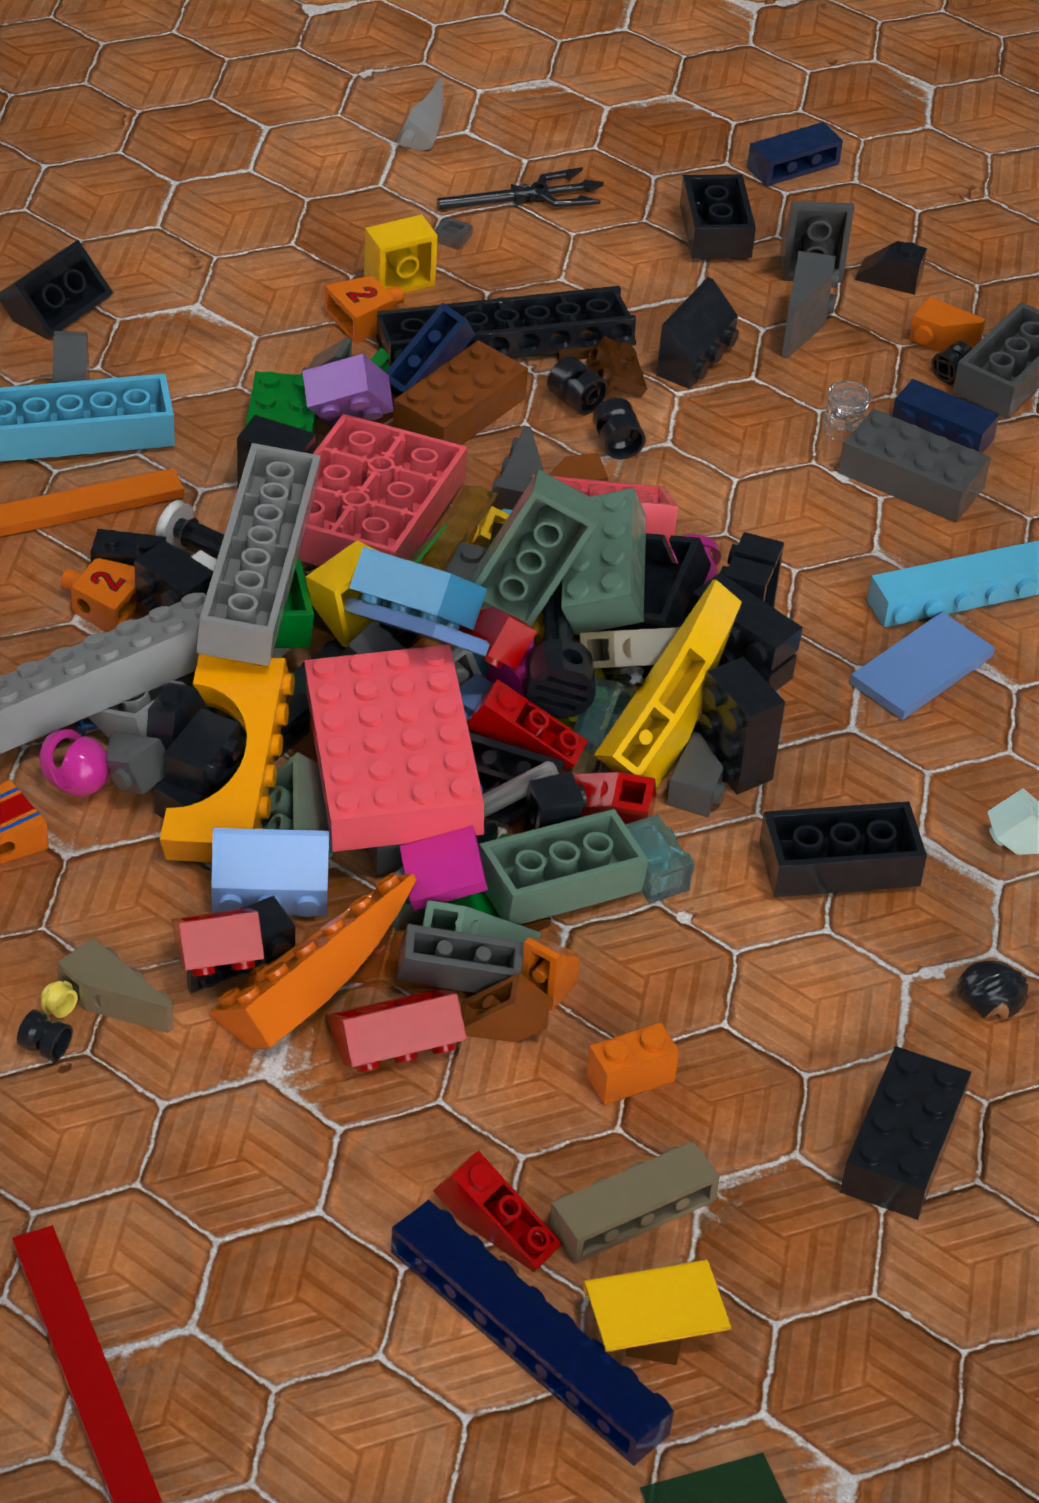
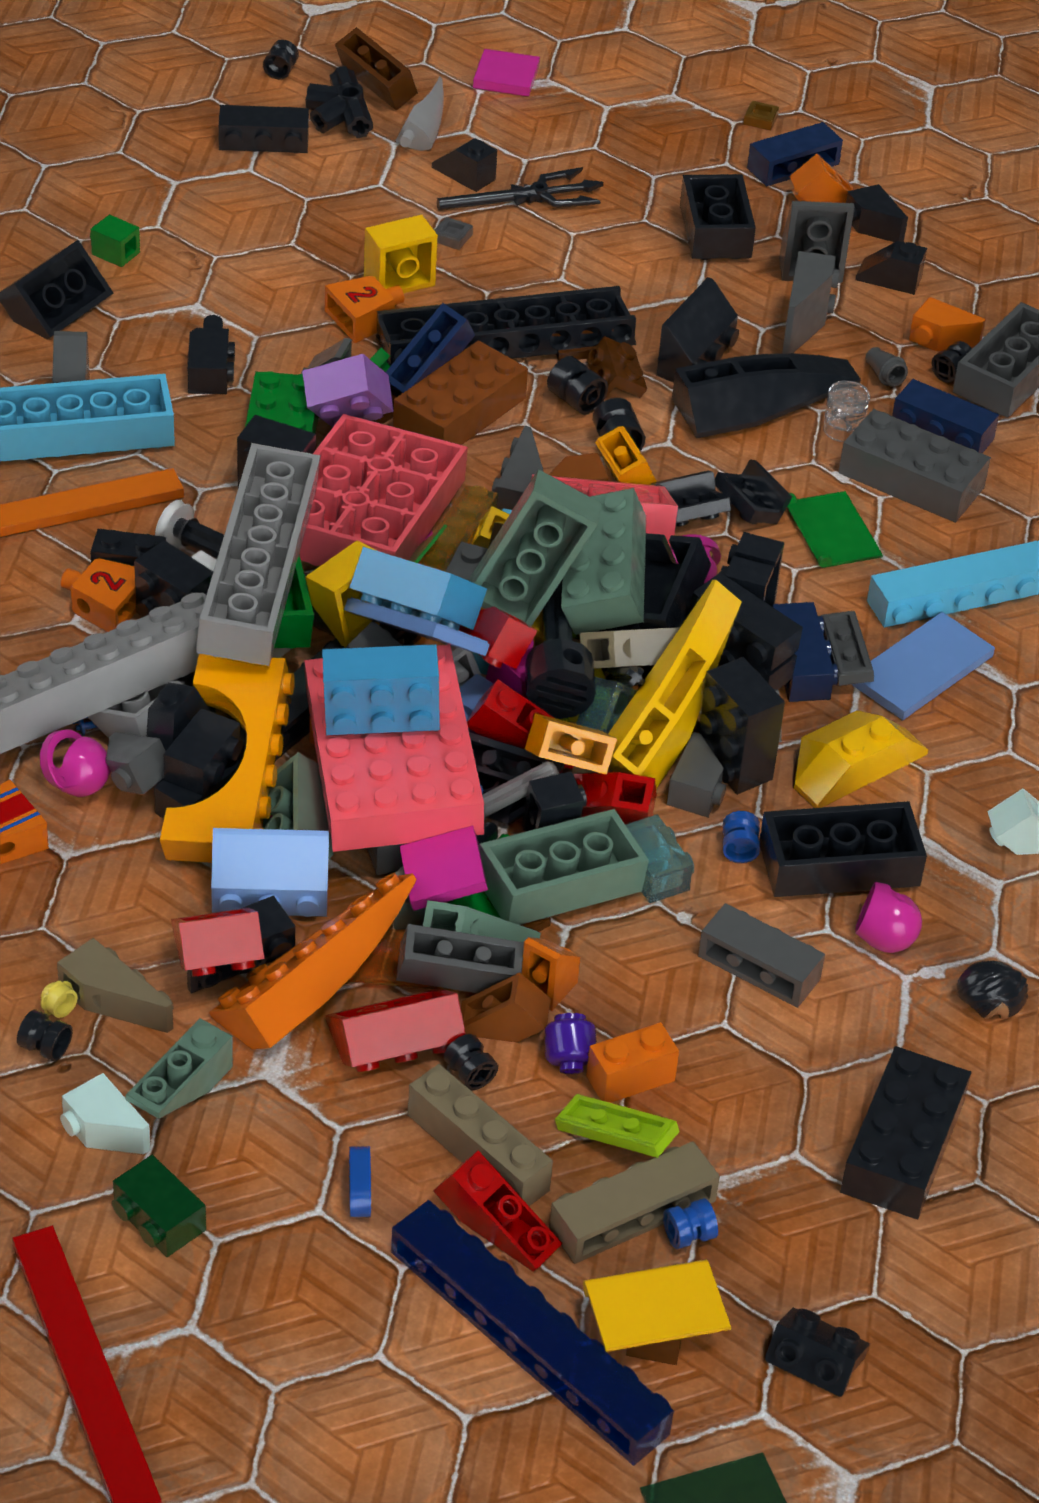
(104, 1118): none -> light aqua slope
(115, 240): none -> green brick
(158, 1206): none -> dark green brick
(185, 1071): none -> sand green slope
(210, 357): none -> black hinge
(263, 128): none -> black brick
(280, 59): none -> black wheel
(339, 104): none -> black piece
(359, 1181): none -> blue beam
(376, 68): none -> reddish brown brick
(381, 689): none -> dark azure brick
(468, 1124): none -> dark tan brick
(469, 164): none -> black slope
(474, 1066): none -> black wheel
(506, 72): none -> dark pink tile
(569, 1042): none -> dark purple head
(570, 744): none -> light orange brick
(617, 1125): none -> lime tile
(624, 458): none -> light orange brick
(690, 1223): none -> blue wheel
(696, 497): none -> black bracket
(741, 837): none -> blue wheel
(753, 389): none -> black wedge
(754, 493): none -> black bracket
(761, 115): none -> pearl gold tile
(761, 955): none -> dark grey brick
(813, 669): none -> dark blue brick
(816, 1350): none -> black bracket
(819, 182): none -> orange slope
(833, 529): none -> green piece
(848, 648): none -> dark grey tile
(852, 756): none -> yellow wedge
(877, 214): none -> black slope
(888, 367): none -> dark grey cone
(888, 919): none -> dark pink helmet

